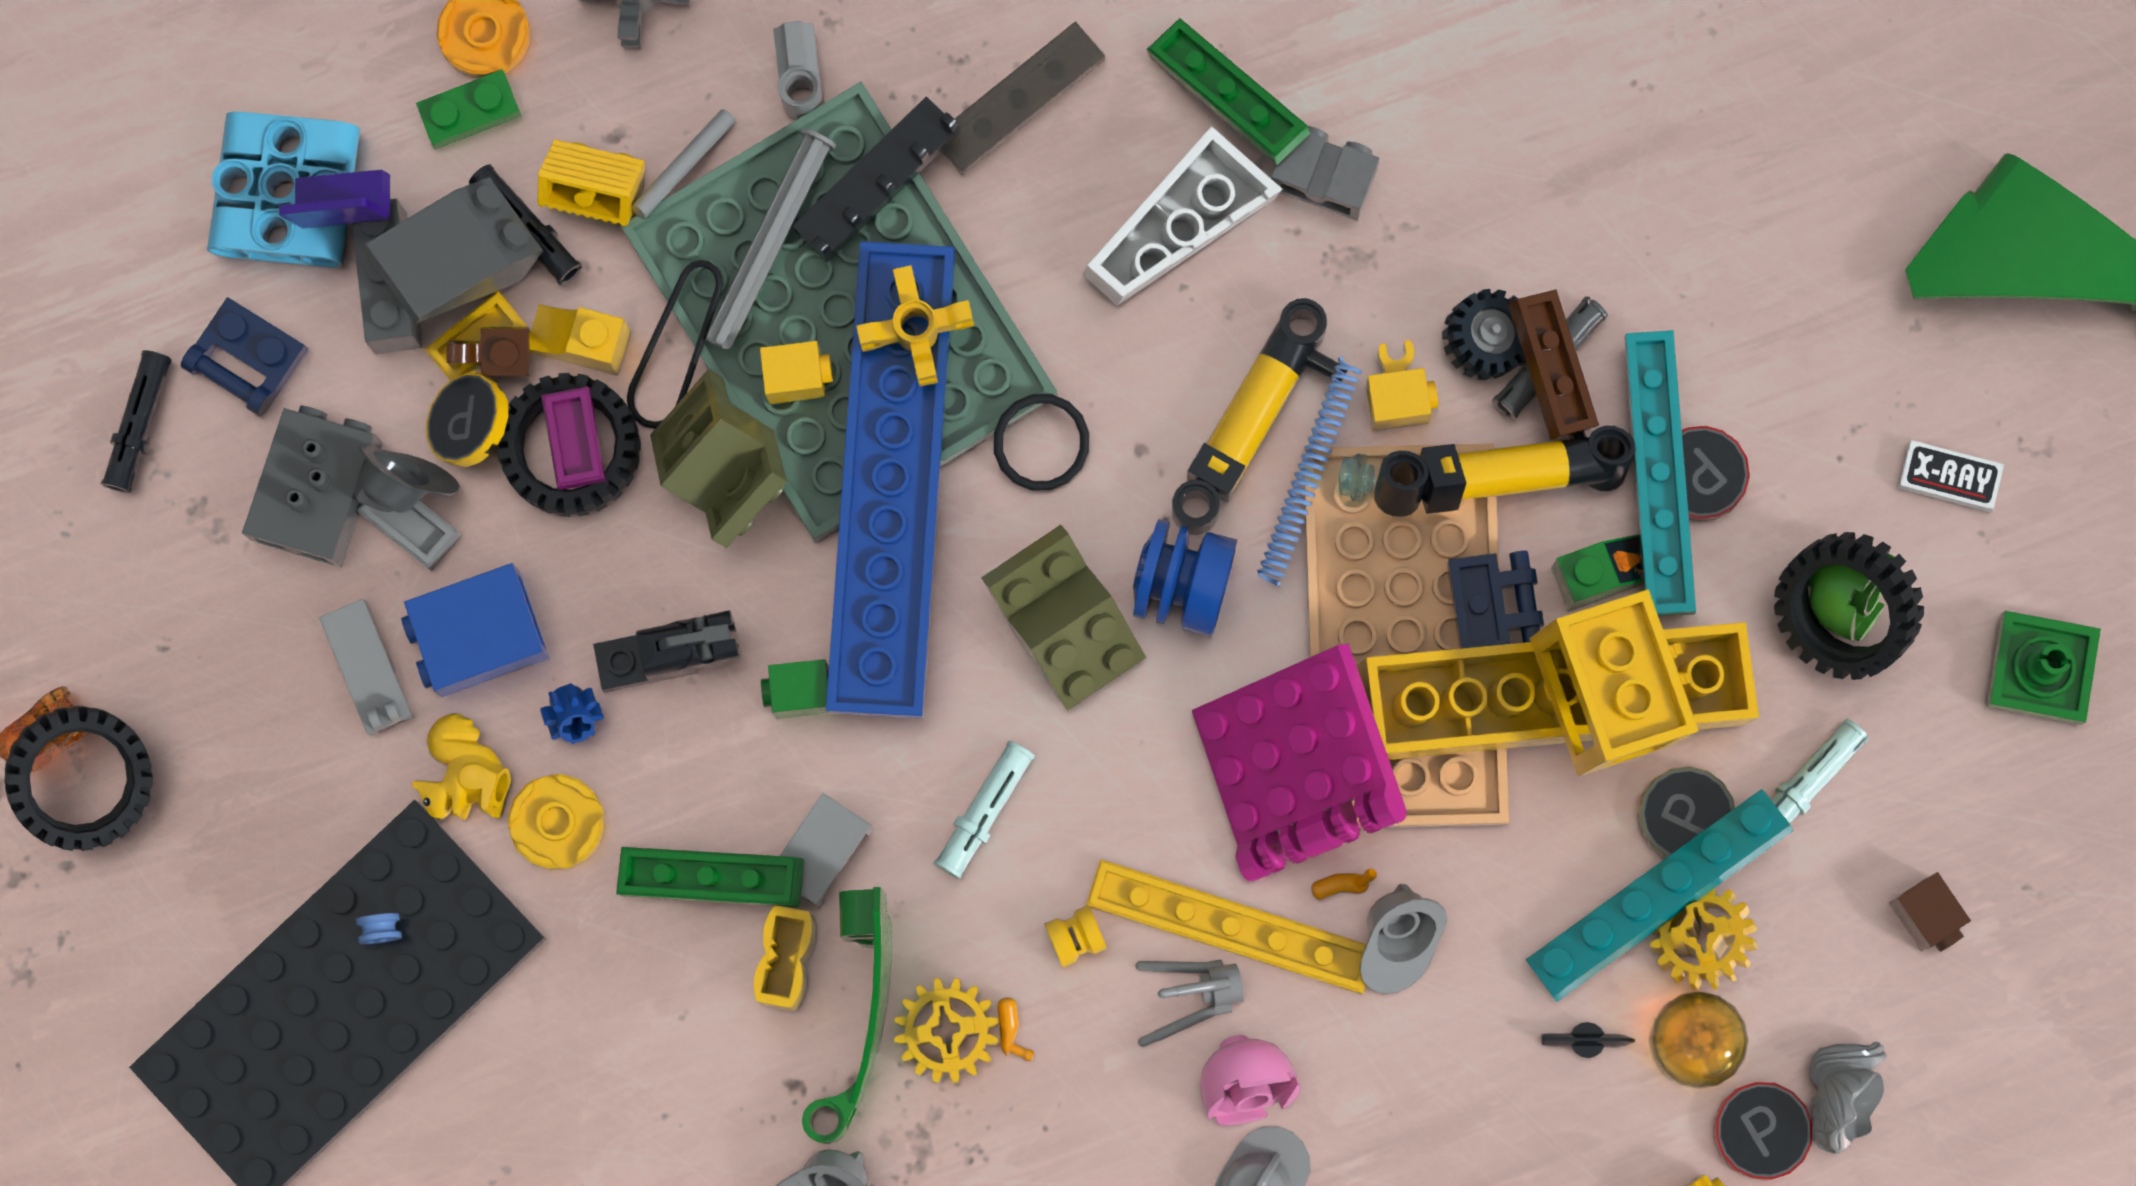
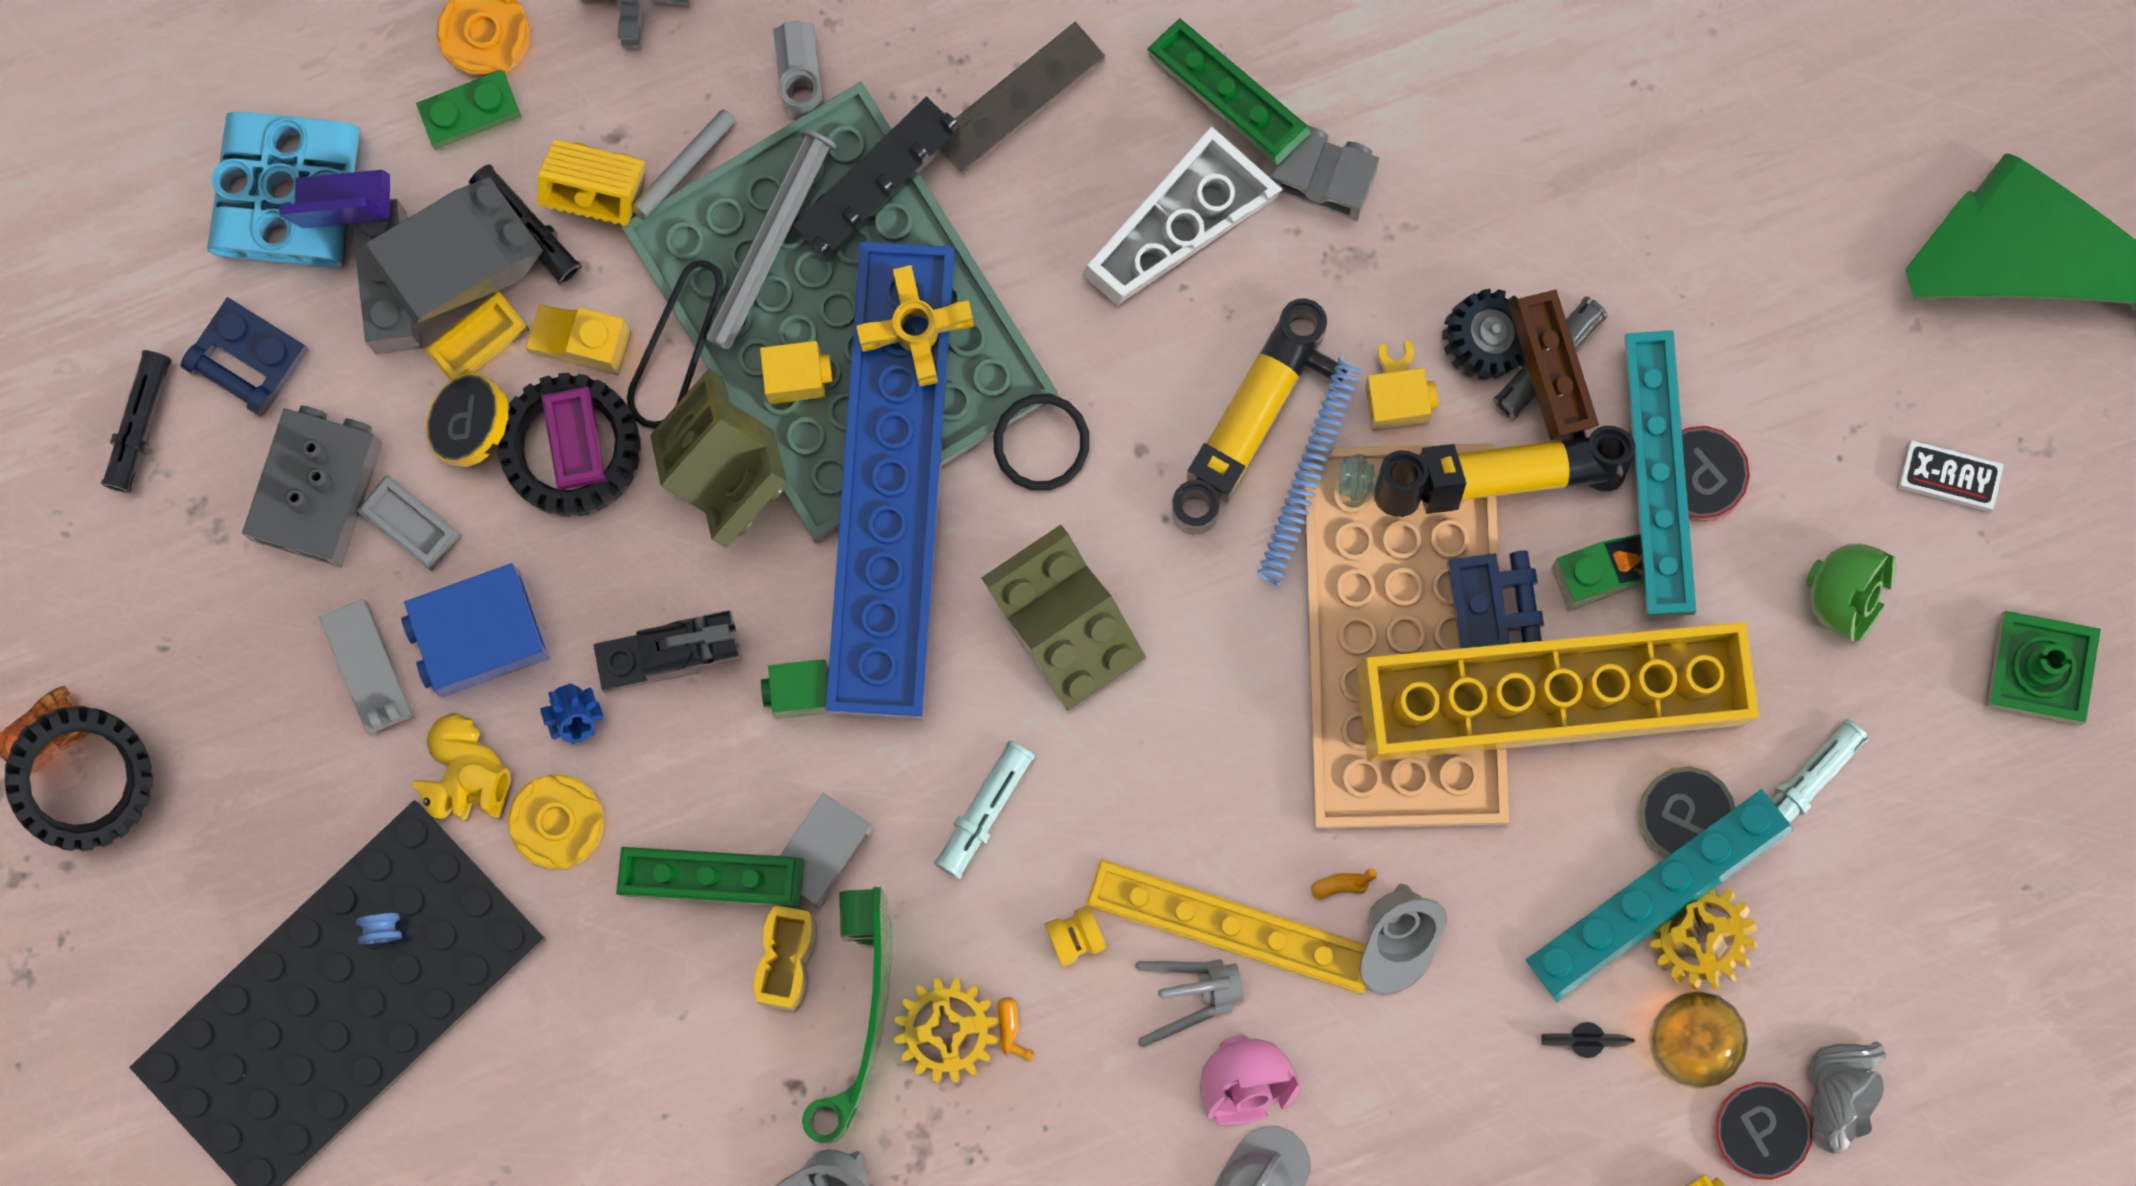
(399, 480): dark grey piece -> none
(500, 351): reddish brown plate -> none
(1184, 577): blue wheel -> none
(1294, 760): dark pink hinge -> none
(1621, 680): yellow piece -> none
(1881, 571): black tyre -> none
(1931, 913): reddish brown brick -> none

